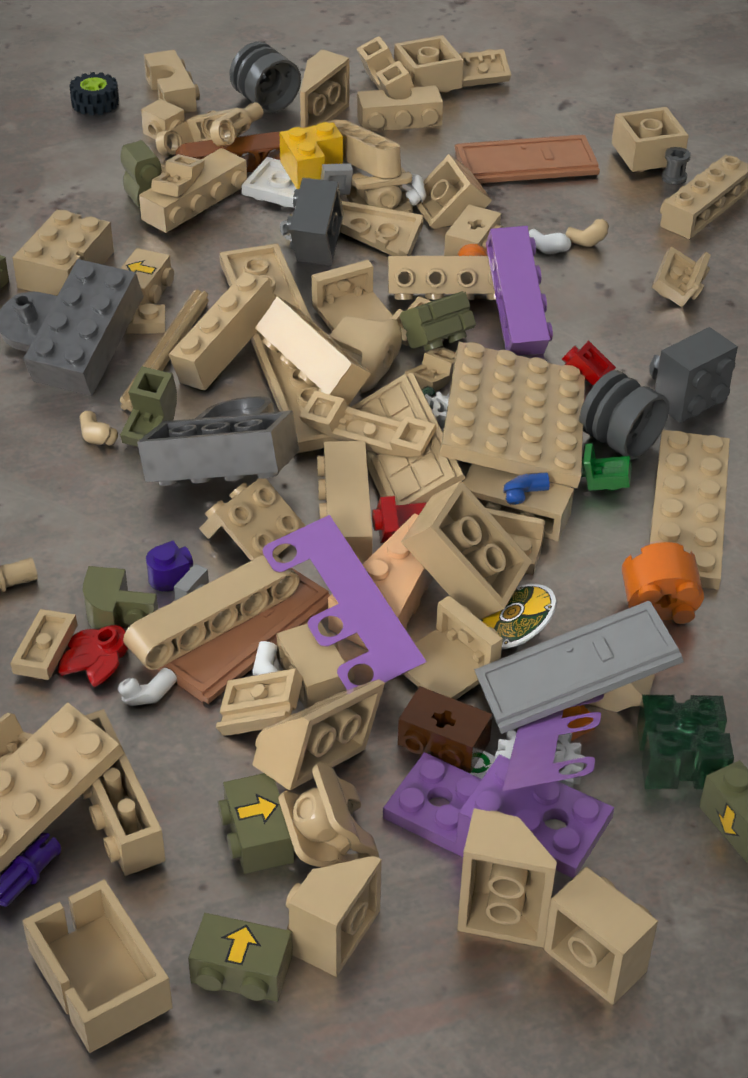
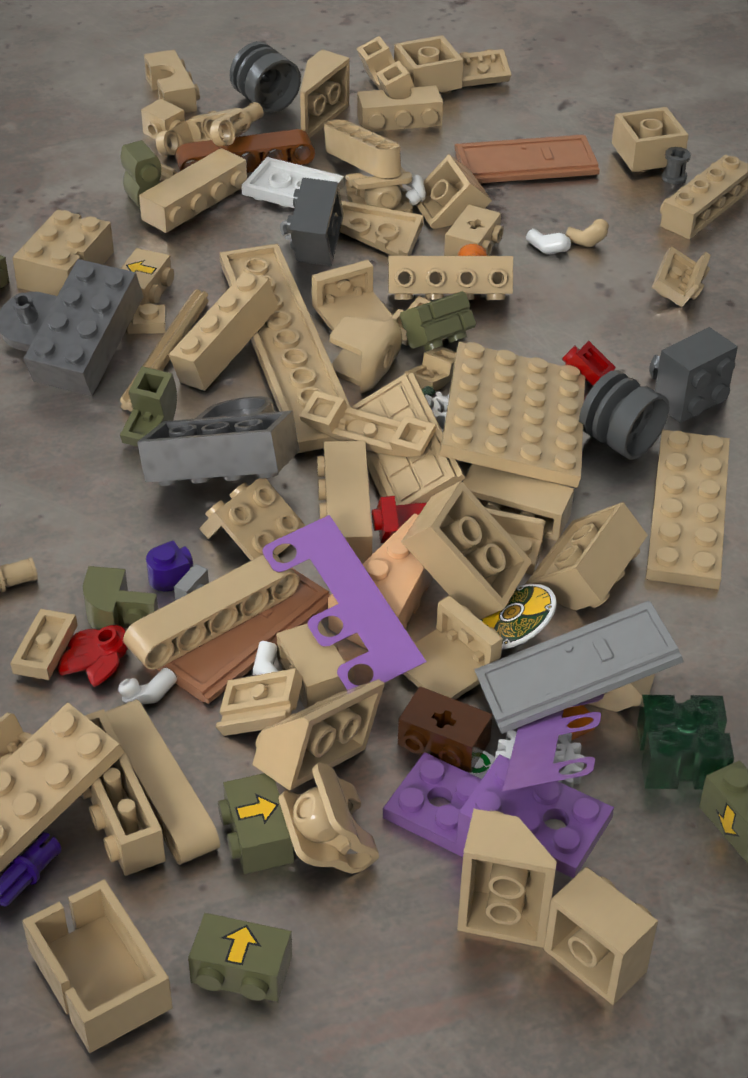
(94, 93): black wheel -> none
(96, 432): tan arm -> none
(178, 176): tan slope -> none
(178, 810): none -> tan beam
(308, 148): yellow brick -> none
(311, 351): brick -> none
(334, 911): tan slope -> none
(338, 173): light grey plate -> none
(518, 290): medium lavender brick -> none
(525, 483): blue arm -> none
(590, 557): none -> tan slope
(605, 472): green bracket -> none
(666, 579): orange brick -> none

